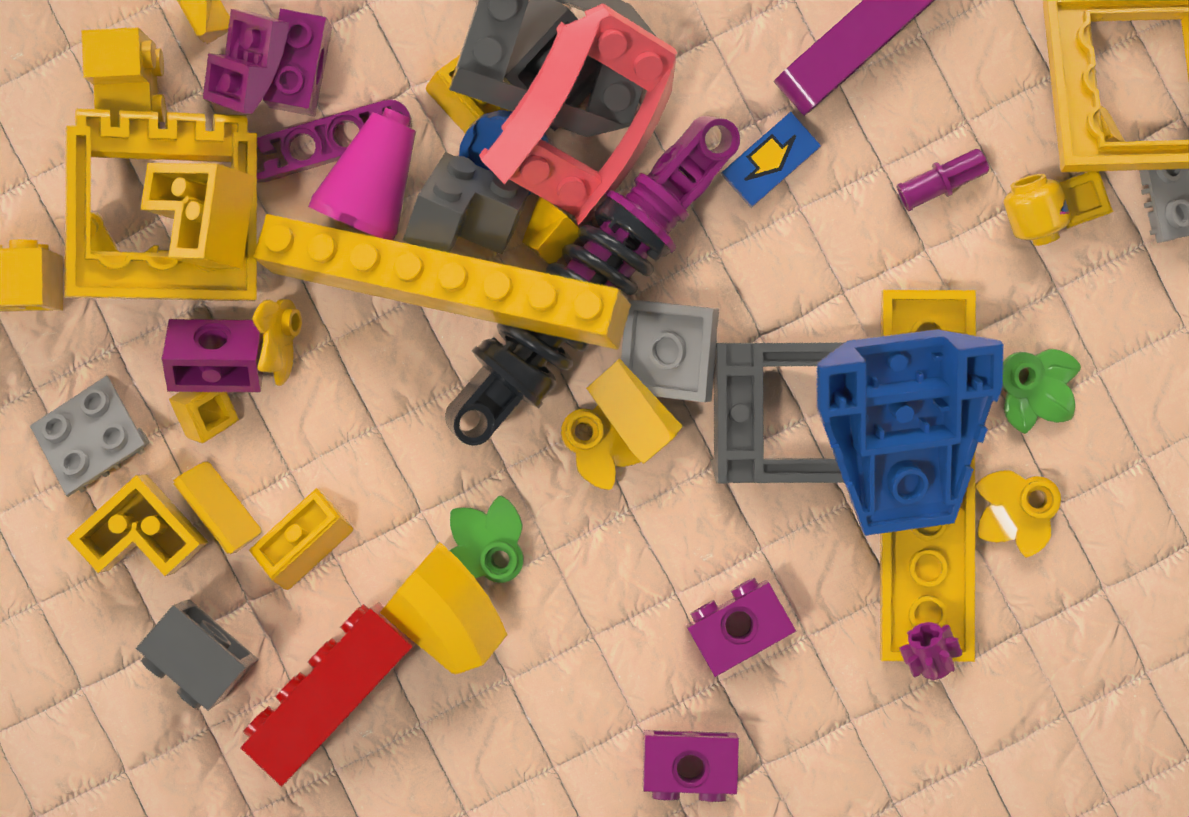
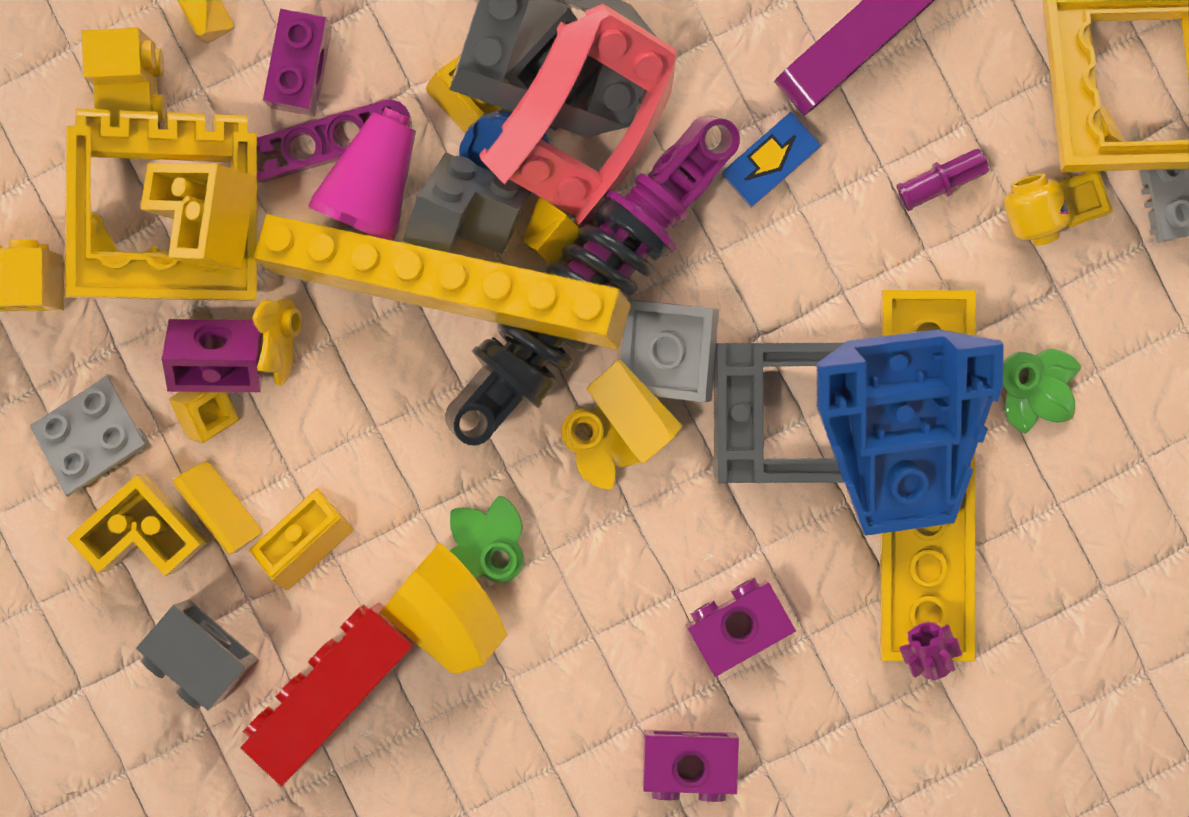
(249, 62): magenta slope -> none
(1010, 513): yellow plate -> none

